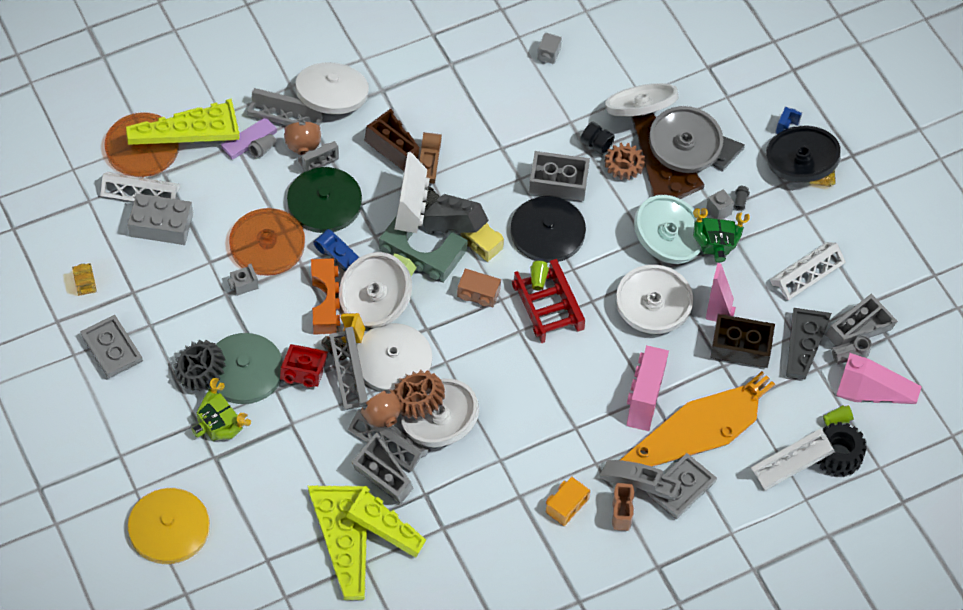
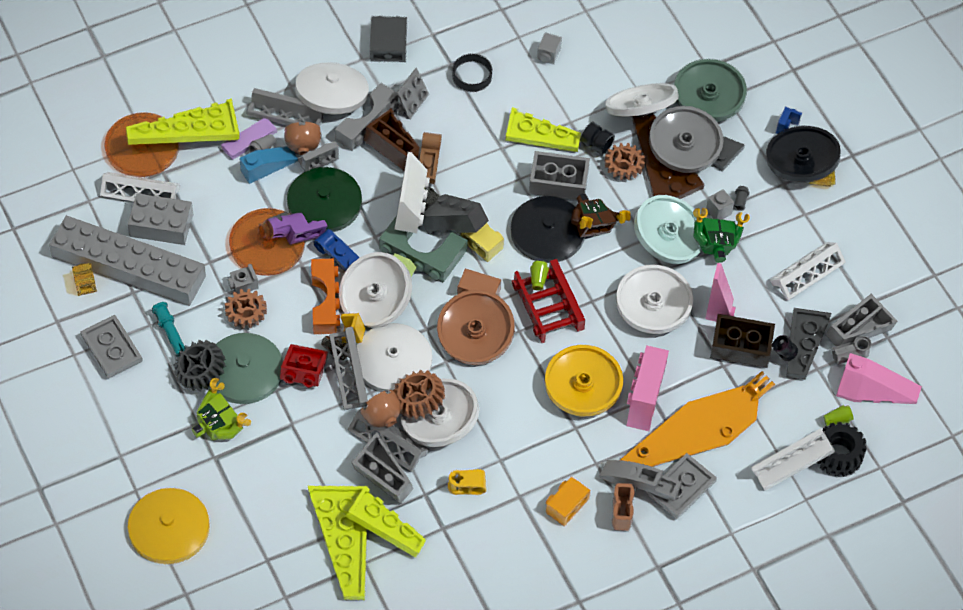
(128, 260): none -> light grey brick
(166, 322): none -> teal pin
(246, 309): none -> nougat gear
(265, 162): none -> dark azure slope
(292, 227): none -> medium lavender plate
(352, 131): none -> light grey arch
(388, 39): none -> dark grey panel
(412, 94): none -> light grey hinge
(468, 481): none -> yellow piece
(472, 58): none -> black tyre
(476, 327): none -> nougat dish
(530, 130): none -> neon yellow wing
(583, 380): none -> yellow dish
(594, 217): none -> reddish brown torso
(711, 88): none -> sand green dish
(785, 348): none -> black wheel

